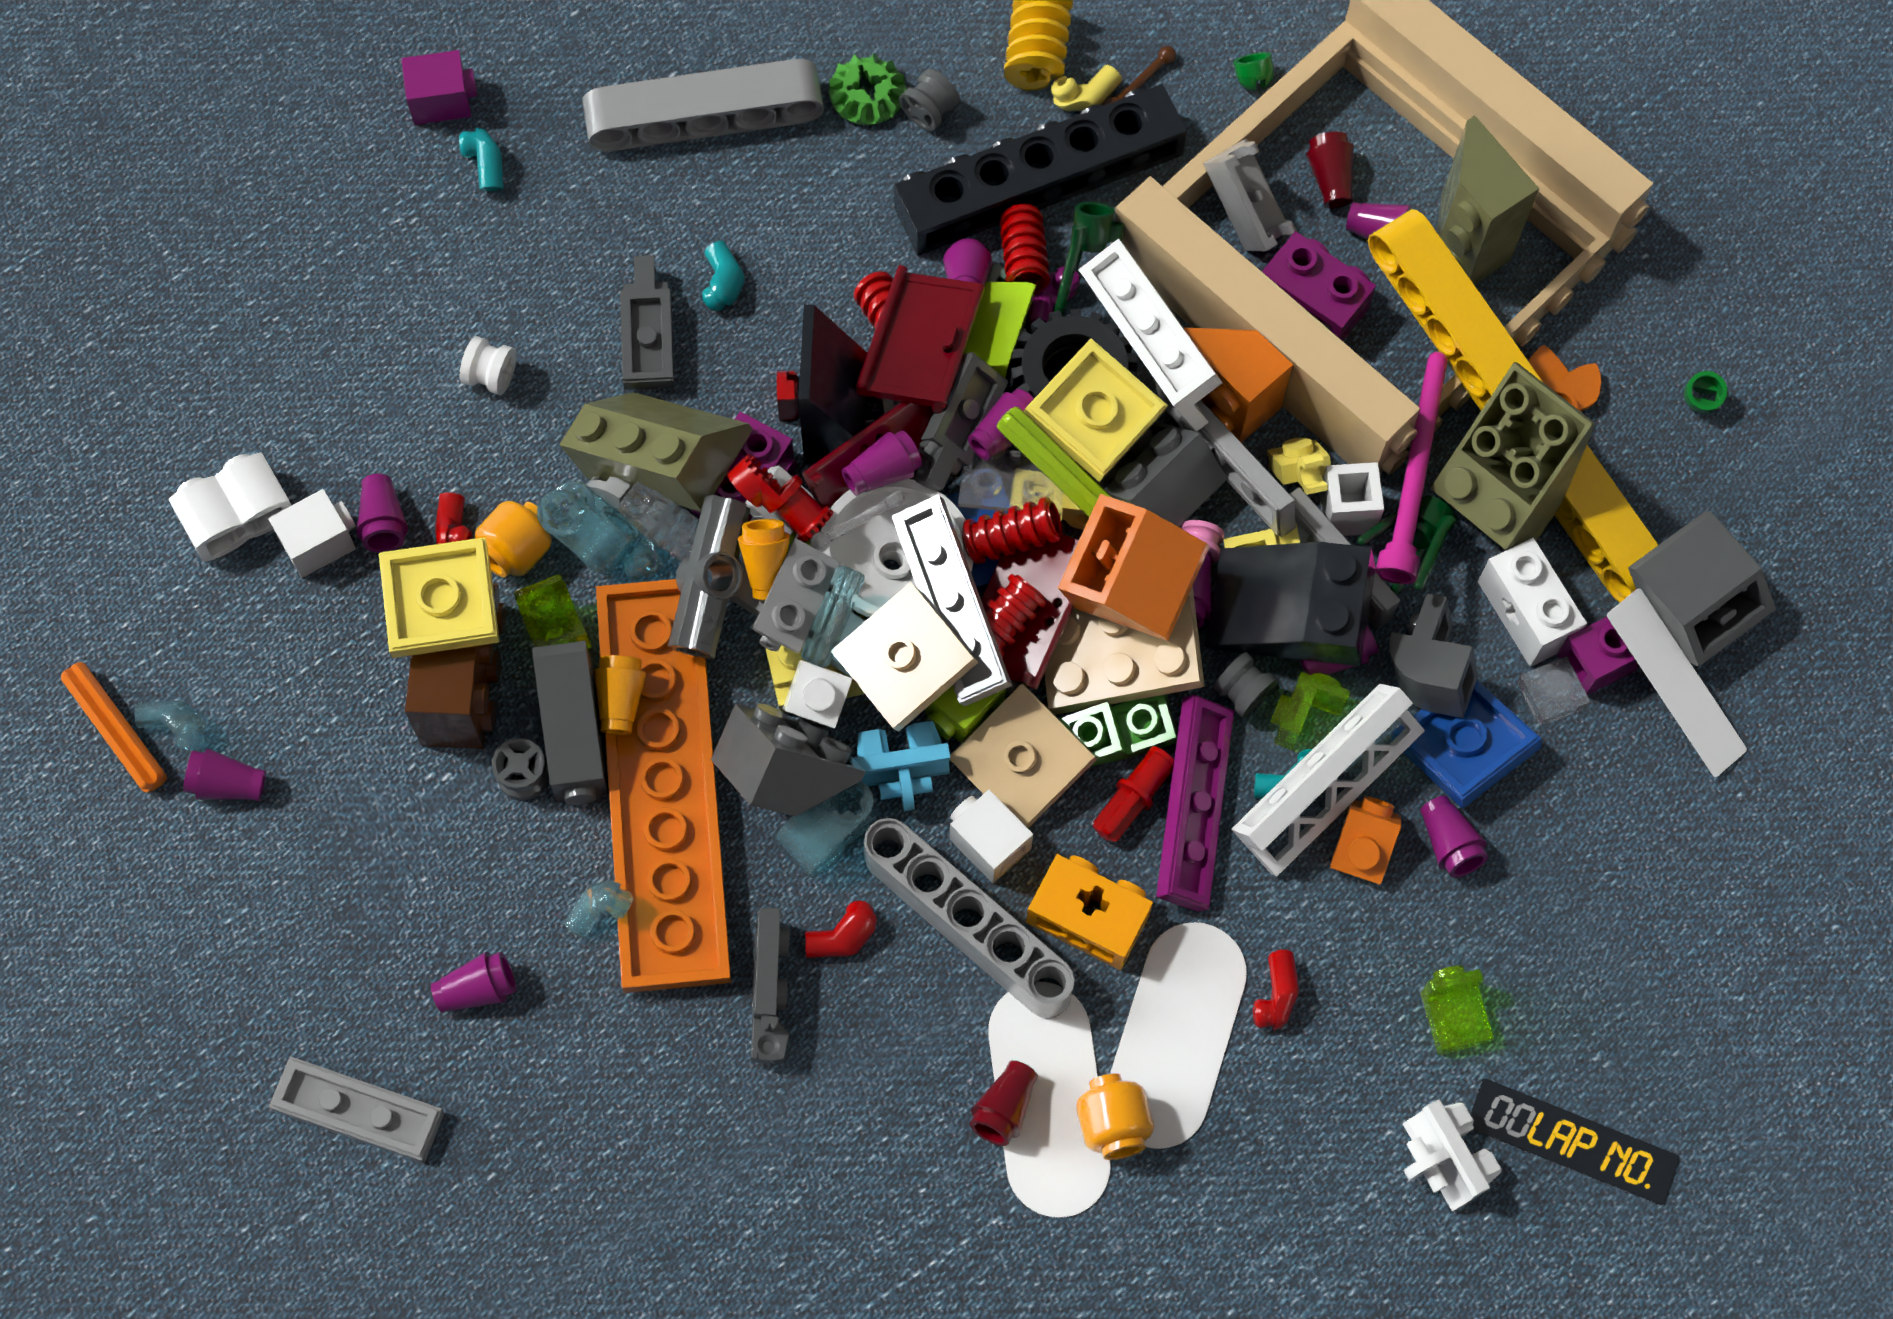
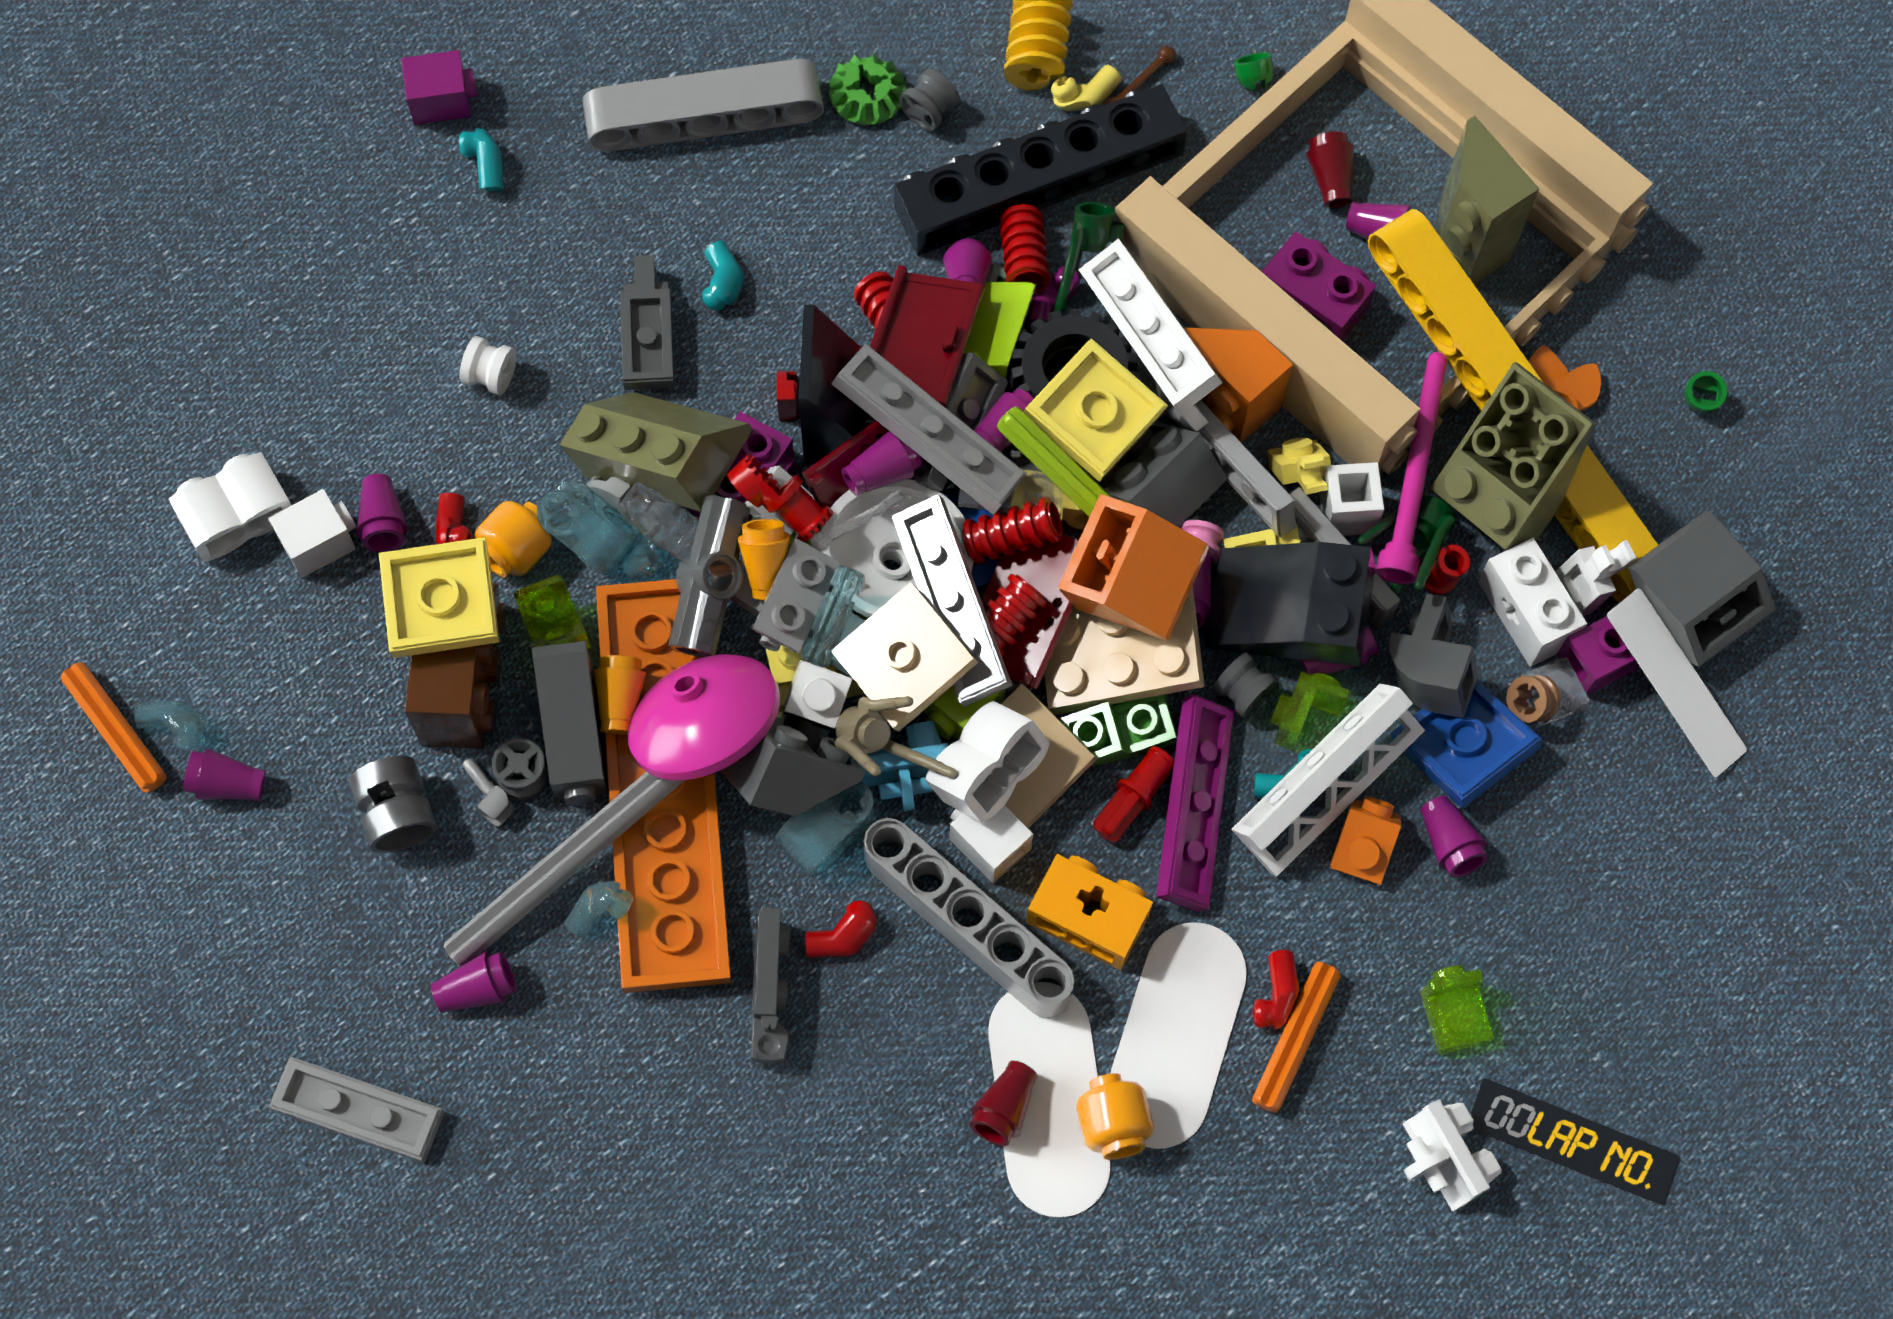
(393, 809): none -> flat silver wheel
(495, 805): none -> light grey hand
(558, 867): none -> light grey axle
(703, 716): none -> dark pink dish
(865, 731): none -> dark tan plant
(929, 428): none -> light grey tile
(990, 758): none -> white brick
(1247, 197): light grey hinge -> none
(1296, 1037): none -> orange axle
(1447, 570): none -> red pin
(1545, 706): none -> medium nougat bush
(1589, 572): none -> white plate

